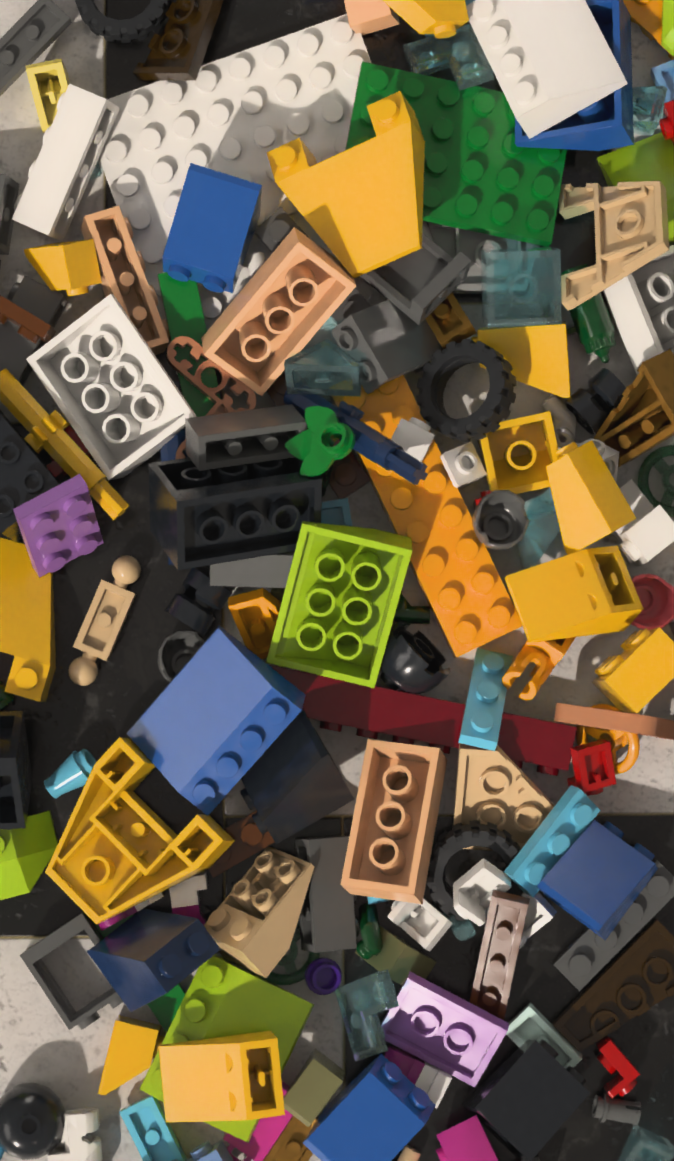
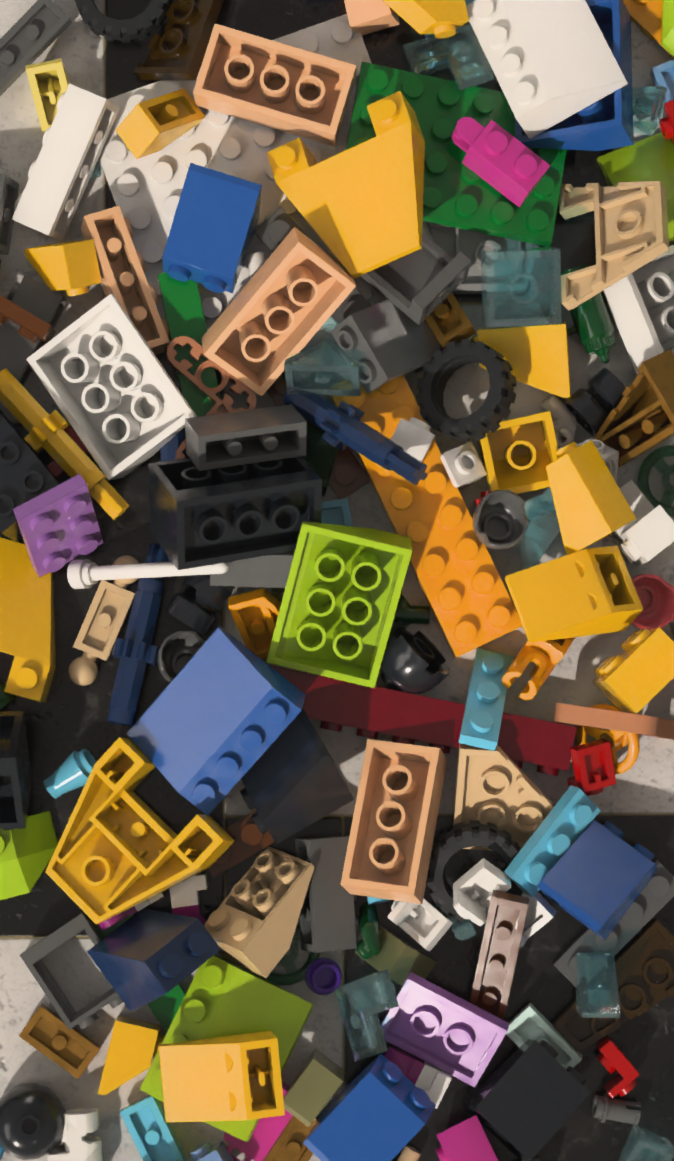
(63, 1046): none -> pearl gold plate
(84, 573): none -> white piece
(137, 647): none -> dark blue piece
(159, 122): none -> yellow slope
(274, 85): none -> light nougat brick
(317, 443): green plate -> none
(499, 159): none -> dark pink brick
(596, 986): none -> clear light blue slope

